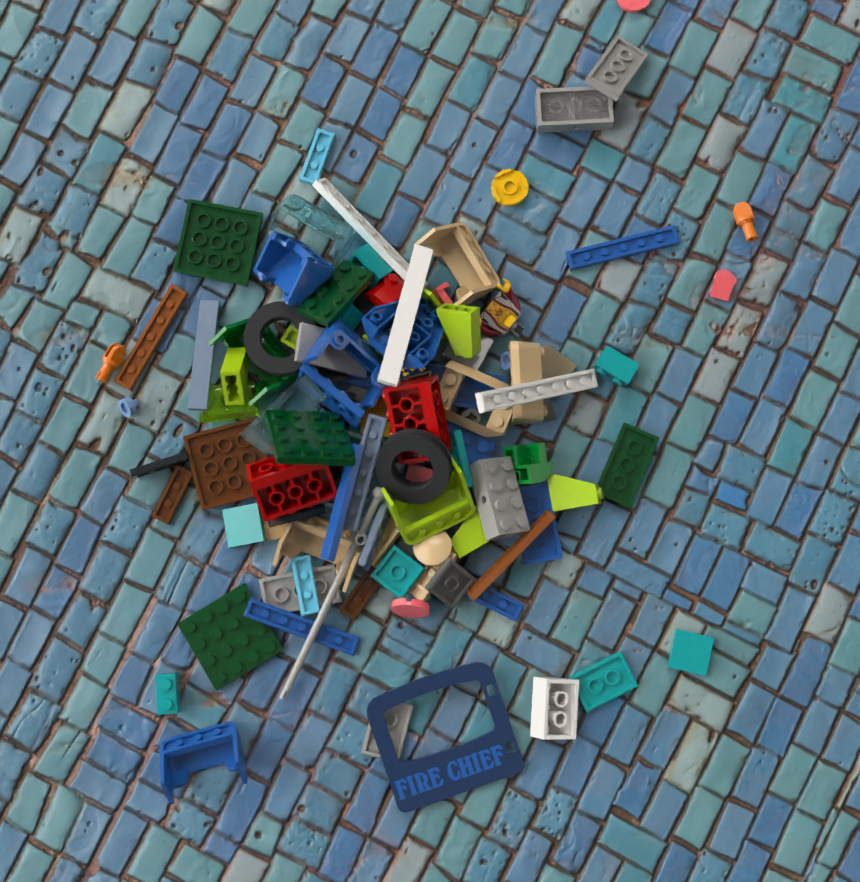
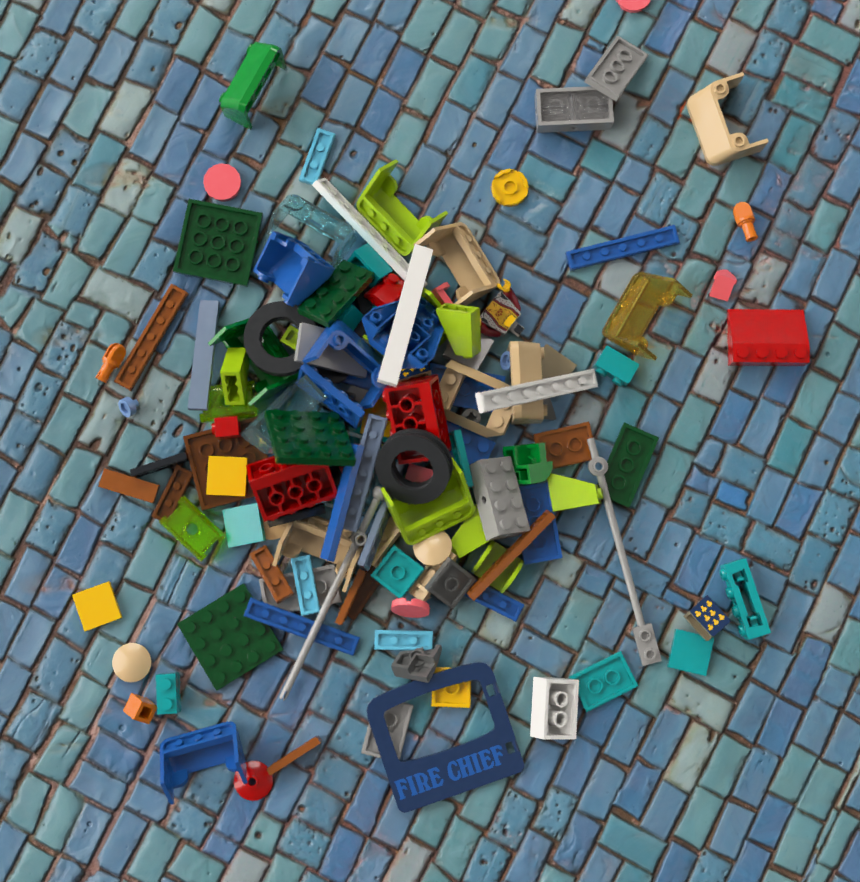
(97, 606): none -> yellow tile
(129, 486): none -> dark orange tile
(131, 662): none -> tan dish
(140, 708): none -> orange brick
(188, 514): none -> clear neon green piece
(222, 182): none -> coral tile
(226, 427): none -> red brick
(227, 476): none -> yellow tile
(249, 81): none -> green windscreen
(263, 784): none -> red dish
(271, 574): none -> dark orange tile
(294, 755): none -> dark orange tile
(350, 597): none -> dark orange tile
(390, 216): none -> lime windscreen
(403, 640): none -> medium azure tile
(417, 664): none -> dark grey slope
(452, 696): none -> yellow tile
(492, 554): none -> lime hose
(566, 444): none -> dark orange tile
(637, 309): none -> clear yellow windscreen
(643, 633): none -> light grey bar
(707, 618): none -> piece
(711, 127): none -> tan windscreen
(739, 610): none -> teal brick
(767, 337): none -> red slope

